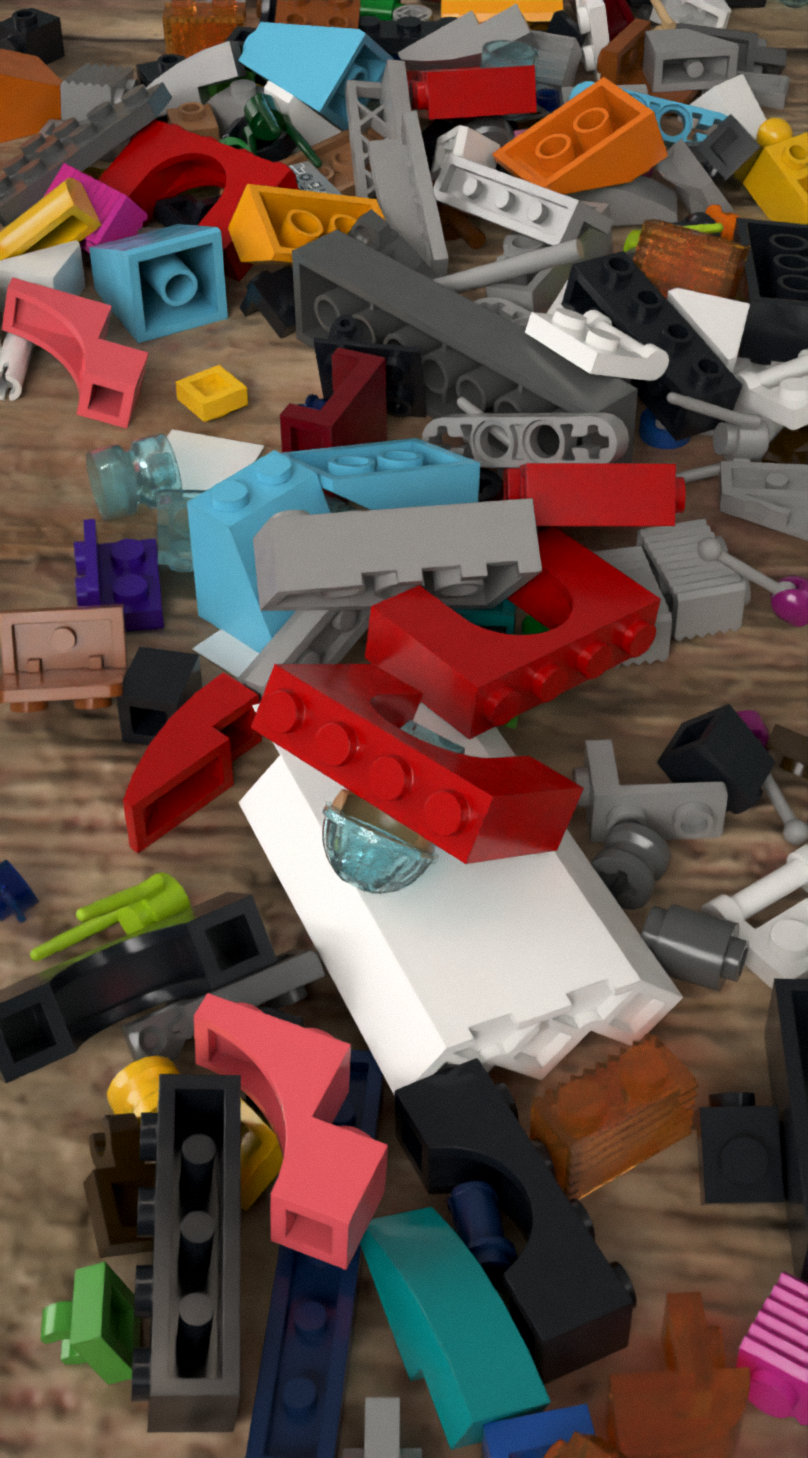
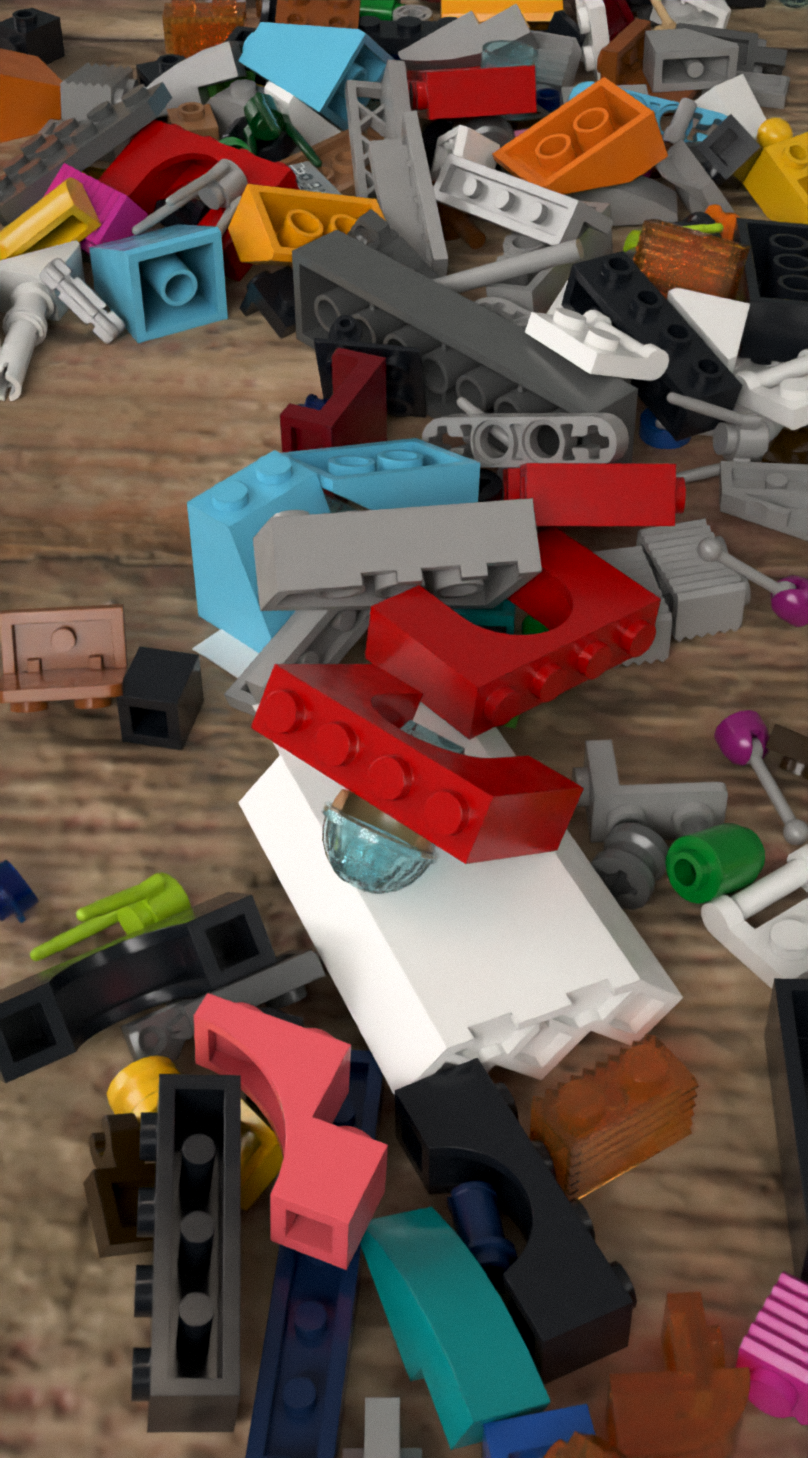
(75, 333): coral arch -> none
(82, 300): none -> light grey axle
(96, 1324): bright green tile -> none
(120, 574): dark purple bracket -> none
(131, 477): clear light blue wheel -> none
(173, 529): clear light blue bracket -> none
(190, 760): red slope -> none
(209, 459): white sticker -> none
(211, 393): yellow plate -> none
(216, 188): none -> light grey plant
(677, 128): none -> light grey piece
(695, 946): dark grey brick -> none
(714, 862): none -> green brick
(719, 750): black brick -> none
(738, 1151): black bracket -> none

